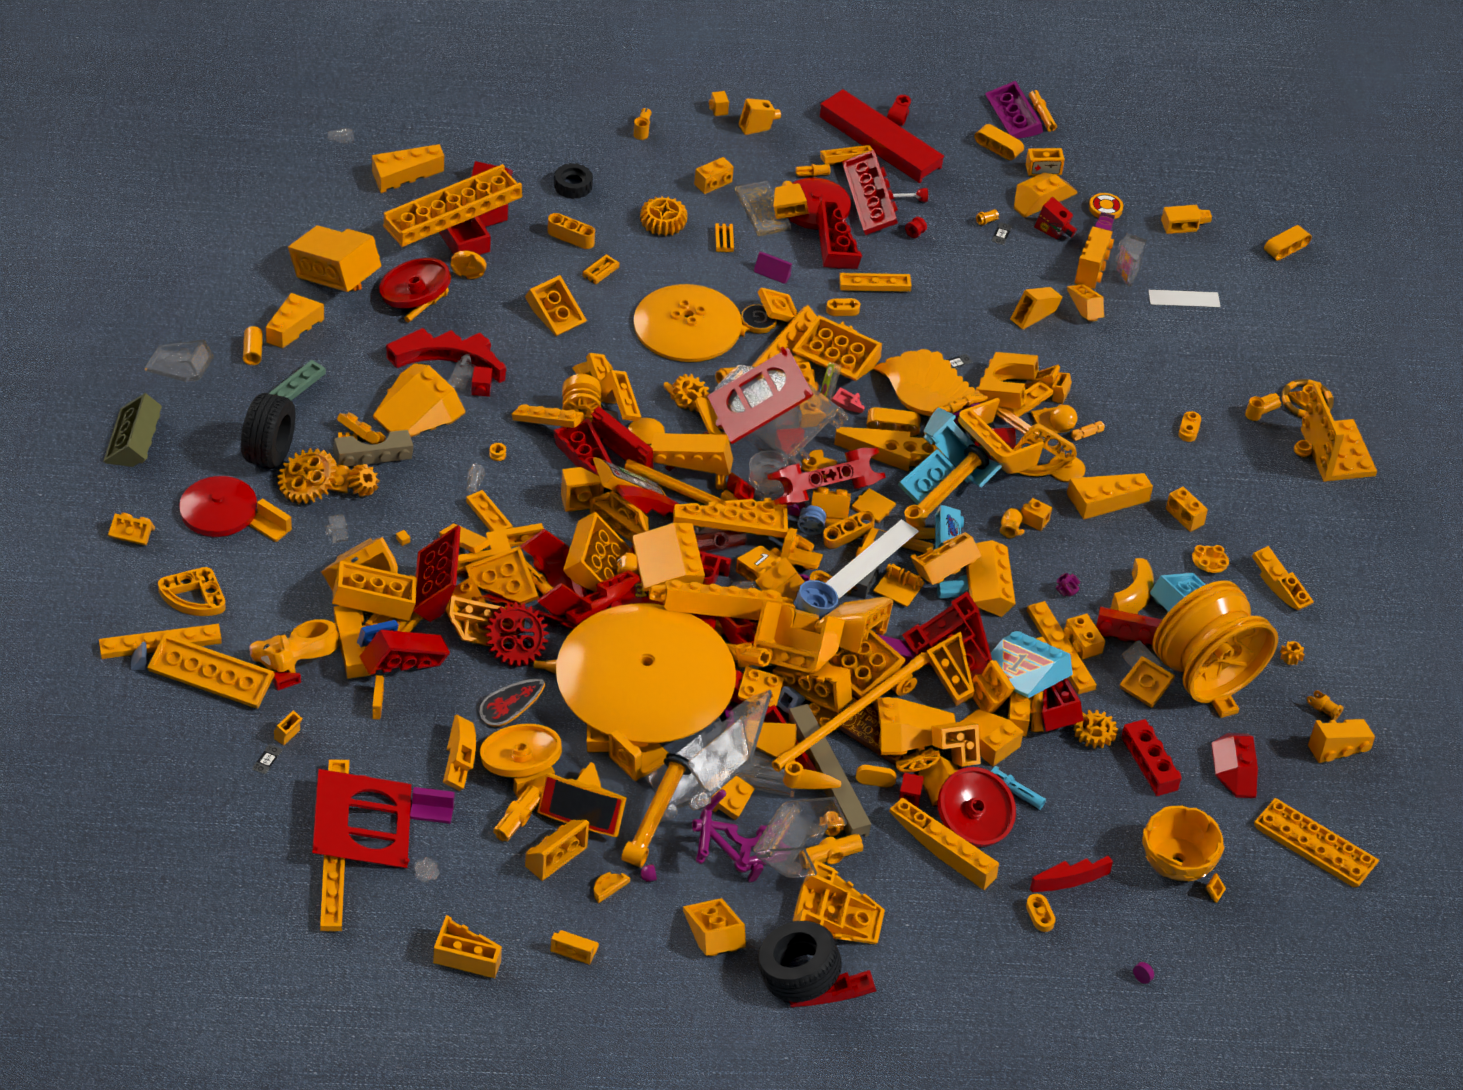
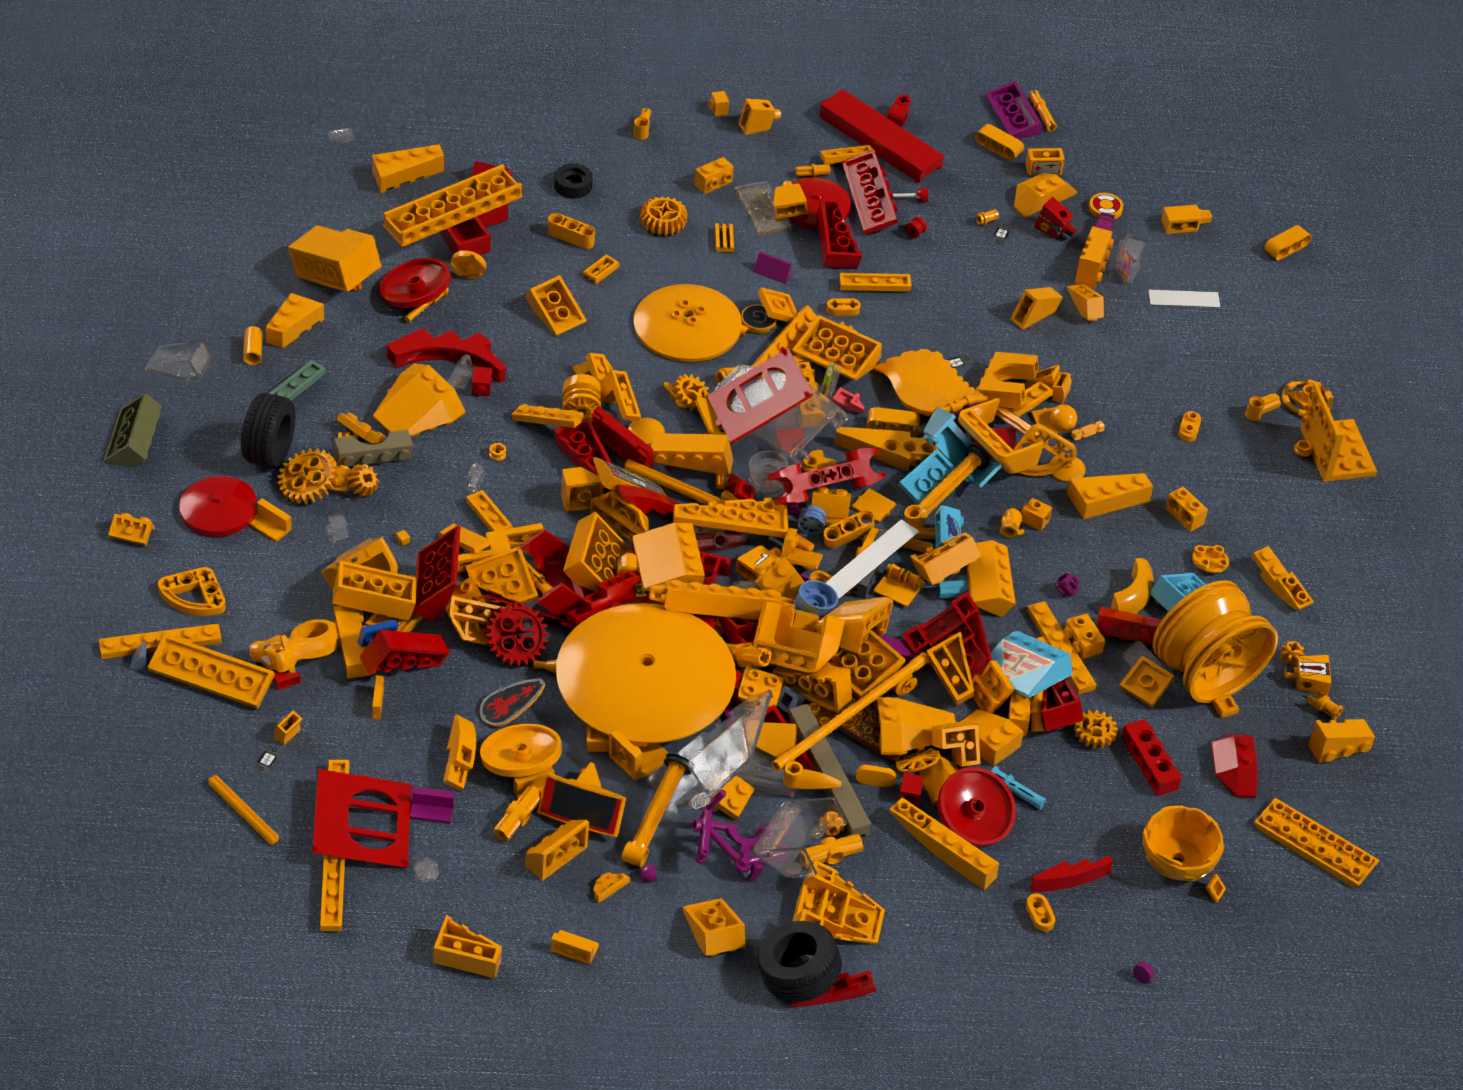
(243, 810): none -> light orange axle
(1311, 673): none -> light orange torso

